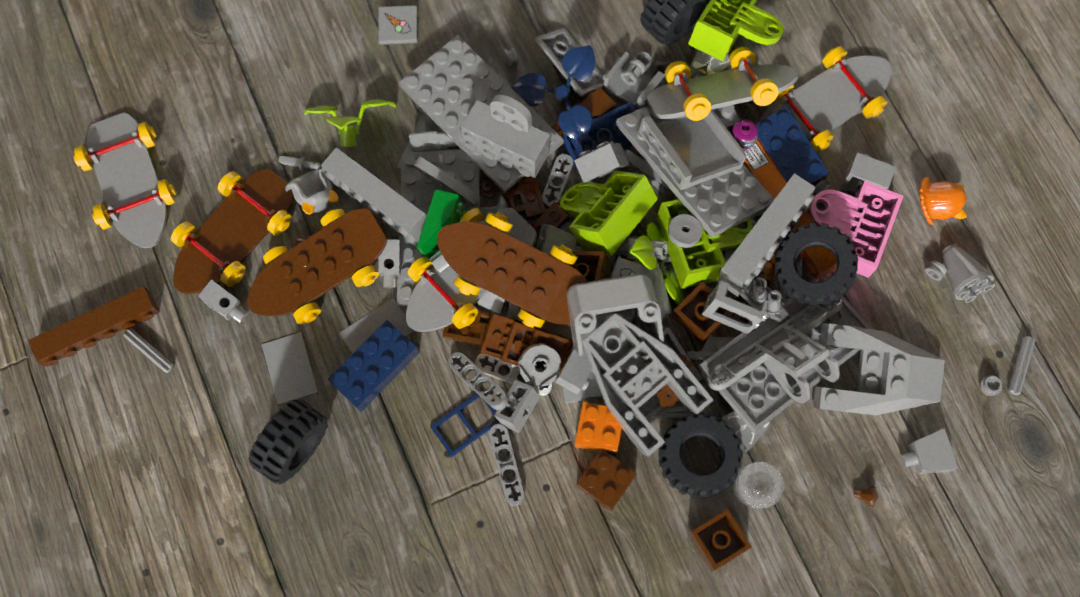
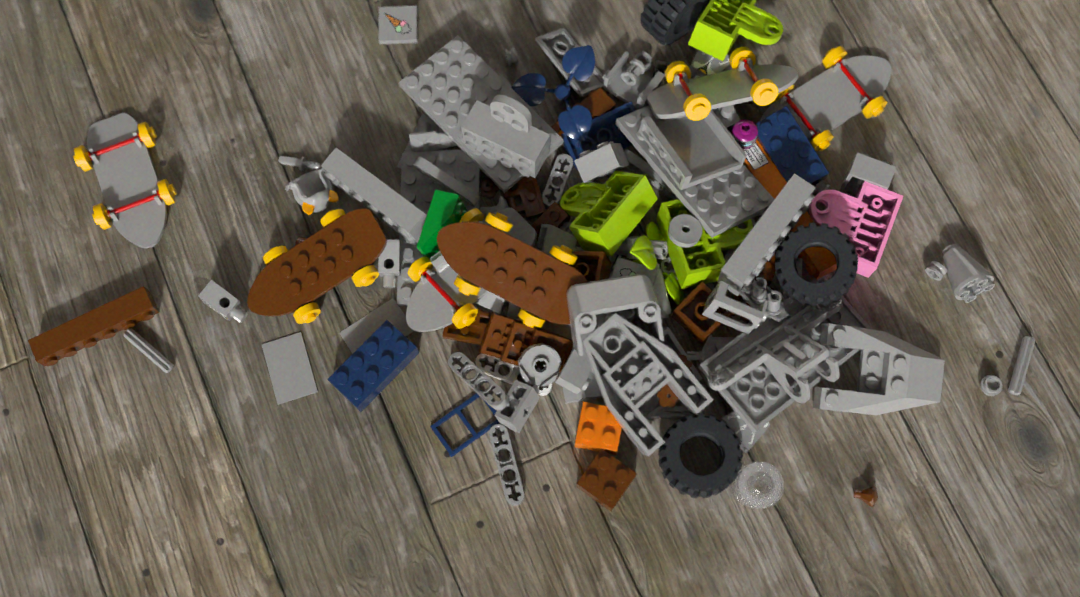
(232, 231): reddish brown piece -> none
(288, 441): black tyre -> none
(347, 132): lime plant -> none
(719, 540): reddish brown brick -> none
(931, 454): light grey torso -> none
(942, 200): orange hair -> none

